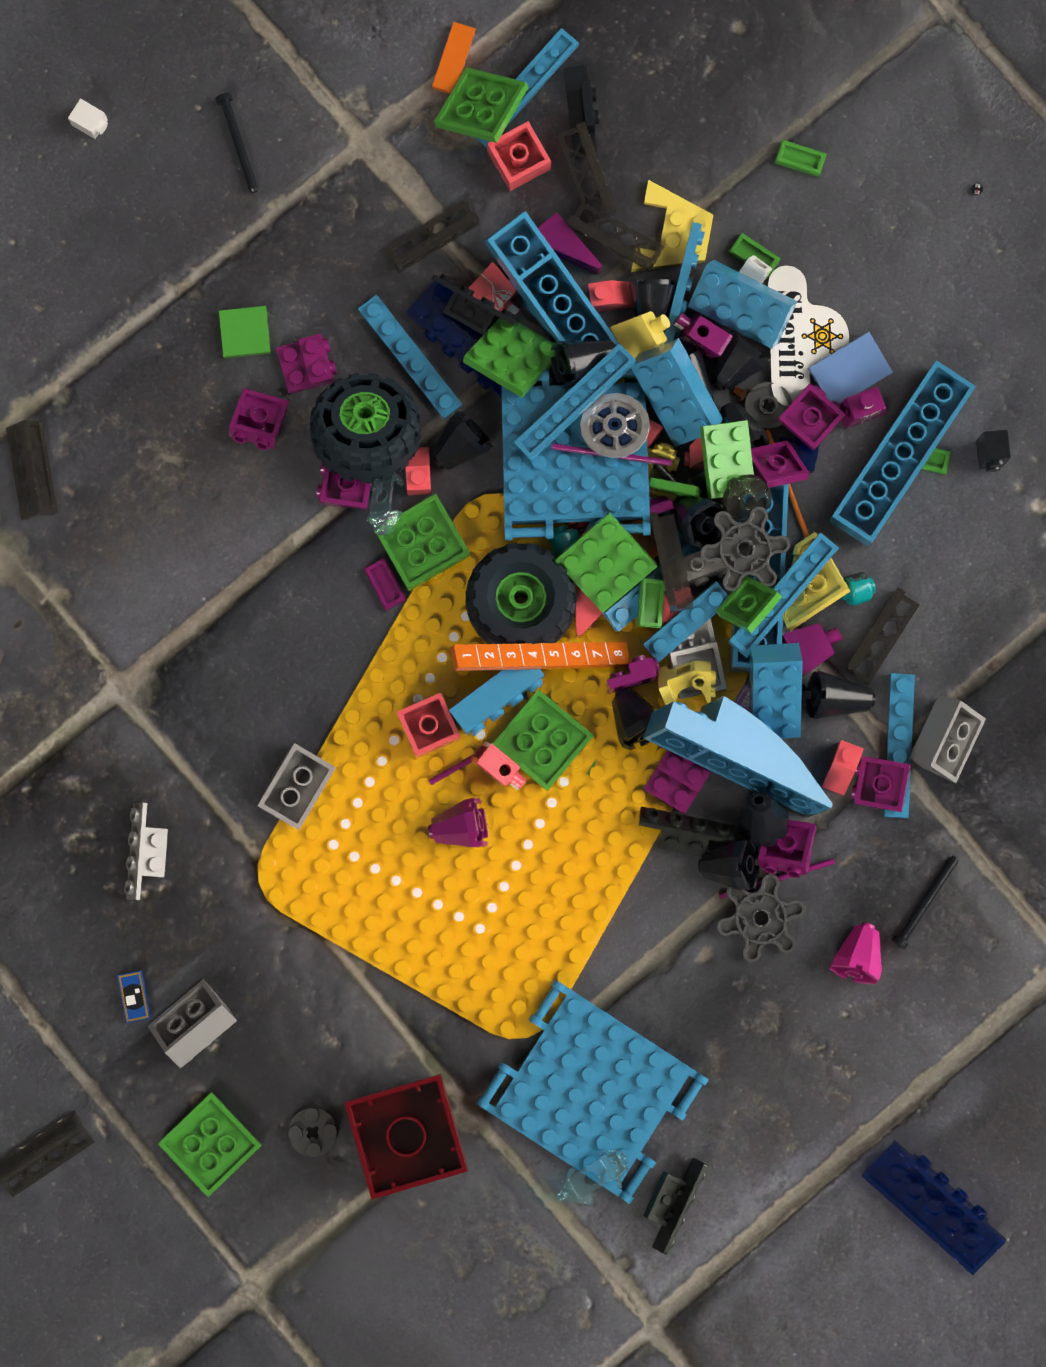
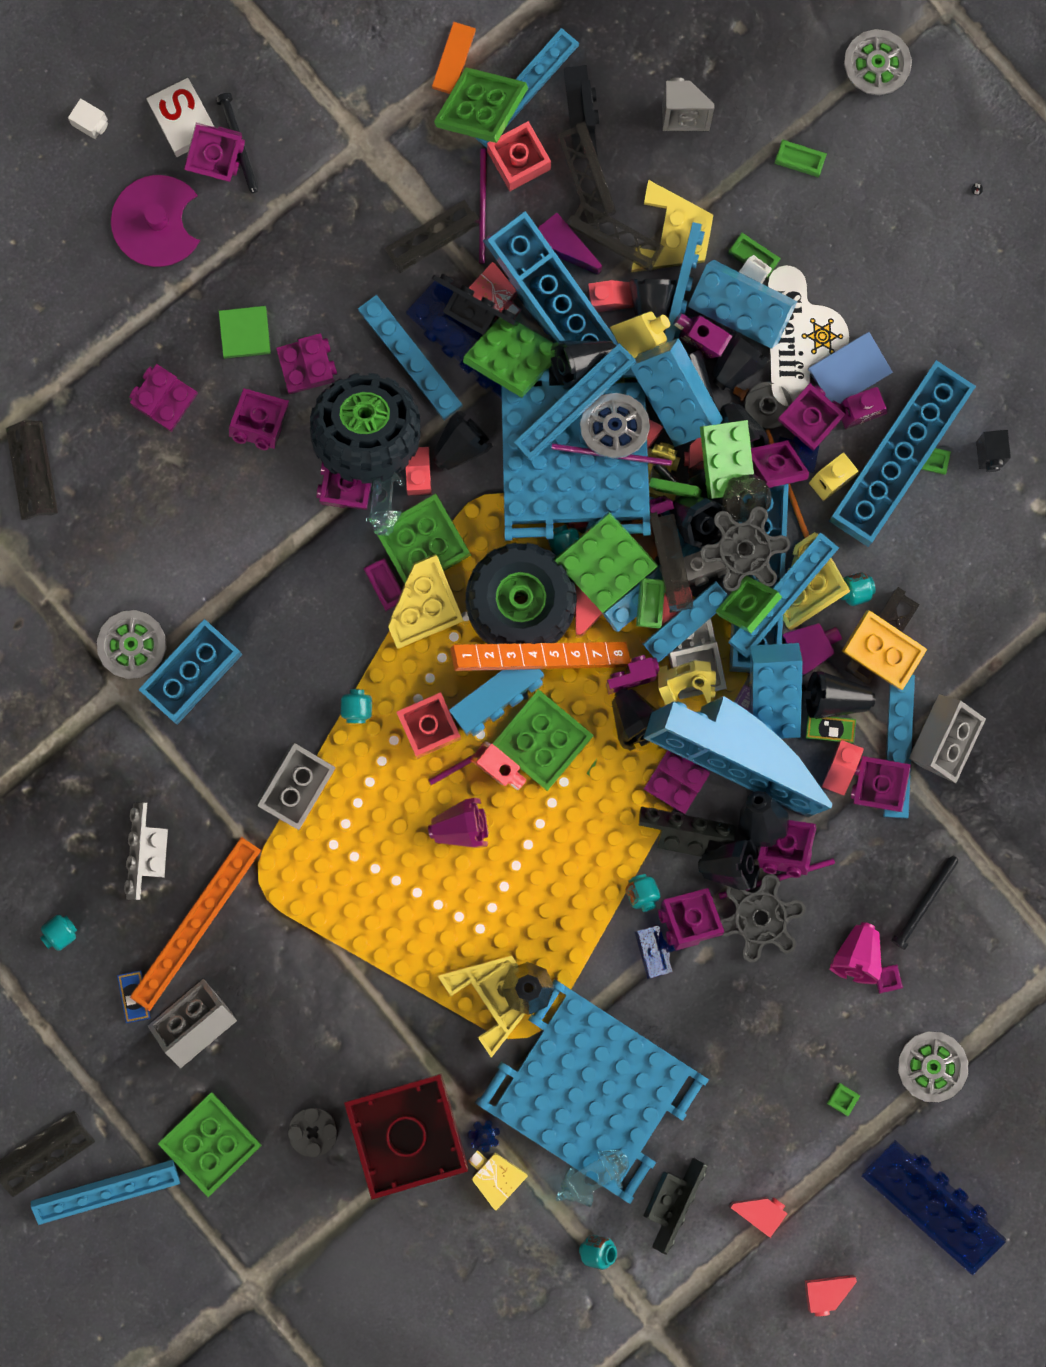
(58, 932): none -> teal head
(105, 1192): none -> dark azure plate
(131, 644): none -> flat silver piece
(149, 221): none -> magenta piece
(162, 397): none -> magenta plate
(177, 112): none -> white slope
(190, 671): none -> dark azure brick
(195, 924): none -> orange tile
(214, 151): none -> magenta plate
(356, 706): none -> teal head
(424, 604): none -> light yellow plate
(478, 1134): none -> clear blue plant
(482, 205): none -> magenta axle
(488, 982): none -> light yellow wing
(496, 1177): none -> light yellow torso
(514, 988): none -> cone
(598, 1252): none -> teal head
(643, 892): none -> teal head
(654, 951): none -> clear blue plate
(685, 107): none -> light grey slope
(690, 919): none -> magenta plate
(762, 1213): none -> coral slope
(827, 1293): none -> coral slope
(831, 729): none -> tile
(834, 476): none -> light yellow torso
(843, 1099): none -> bright green tile
(877, 62): none -> flat silver piece
(884, 650): none -> yellow plate
(889, 979): none -> magenta tile
(933, 1066): none -> flat silver piece

